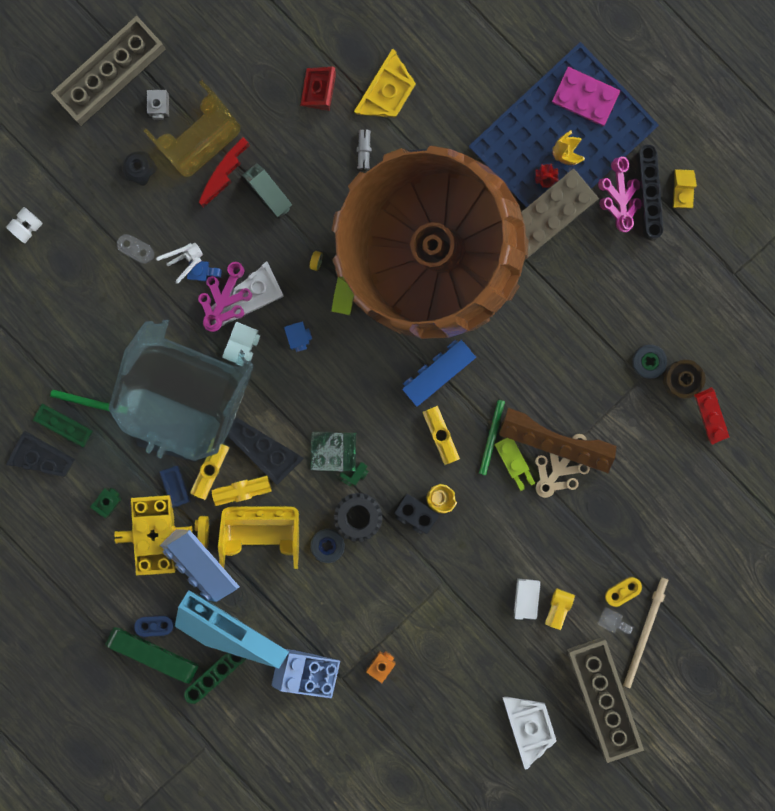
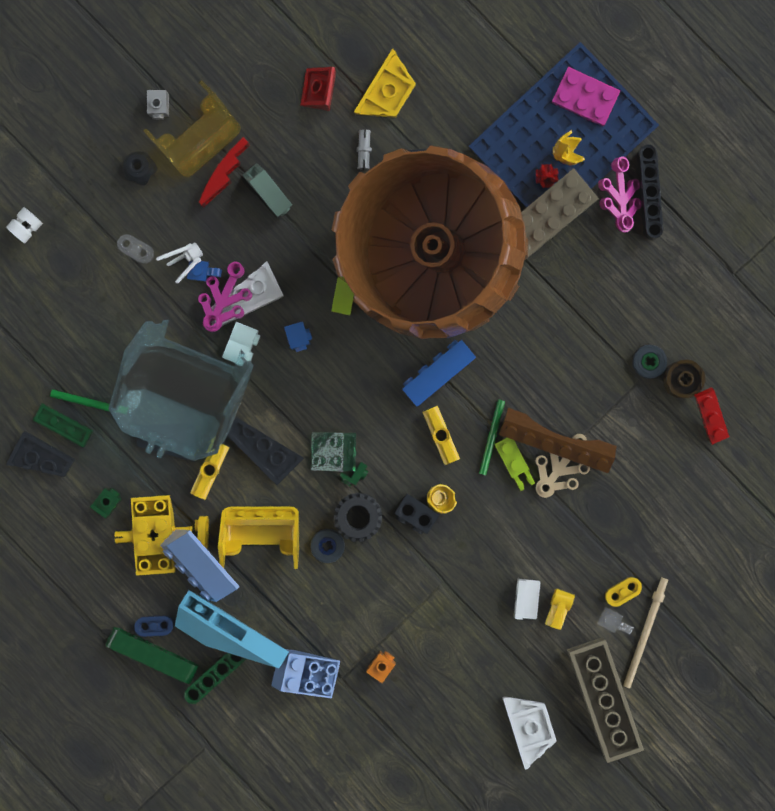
(108, 70): dark tan brick -> none
(174, 486): dark blue tile -> none
(241, 490): yellow piece -> none
(316, 260): yellow tile -> none
(684, 188): yellow slope -> none

